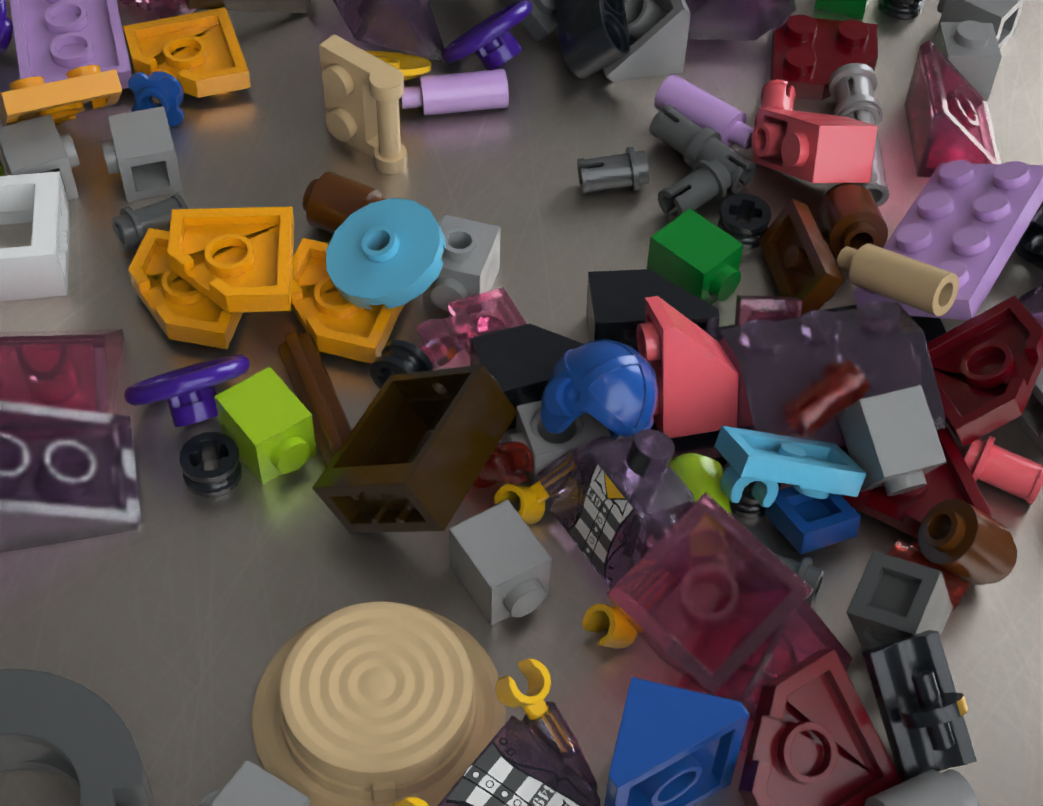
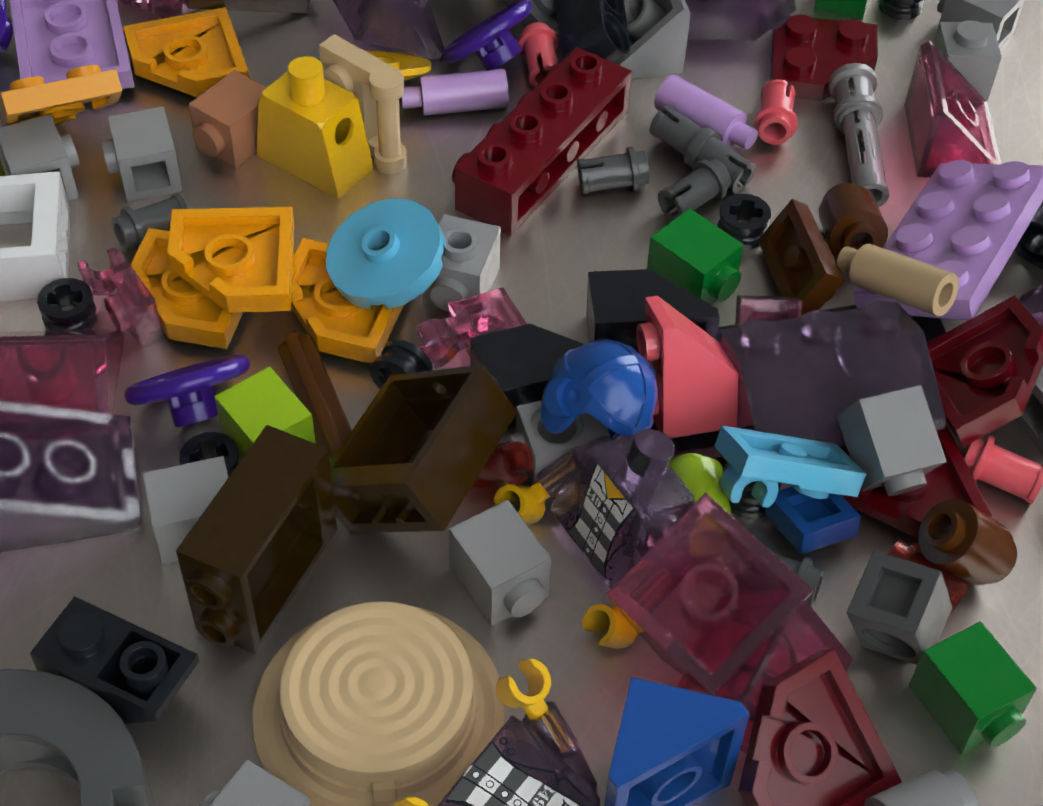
(64, 293): none -> black bush
(115, 660): none -> black slope
(128, 299): none -> clear pink plate
(164, 88): blue plate -> none
(179, 498): none -> light grey brick
(227, 119): none -> nougat brick
(258, 539): none -> dark brown window
(313, 129): none -> yellow torso
(335, 197): reddish brown brick -> none
(539, 49): none -> coral pin
(541, 140): none -> dark red brick
(814, 145): coral slope -> none
(826, 398): clear red pin -> none
(919, 705): black hips -> none
(972, 688): none -> green brick

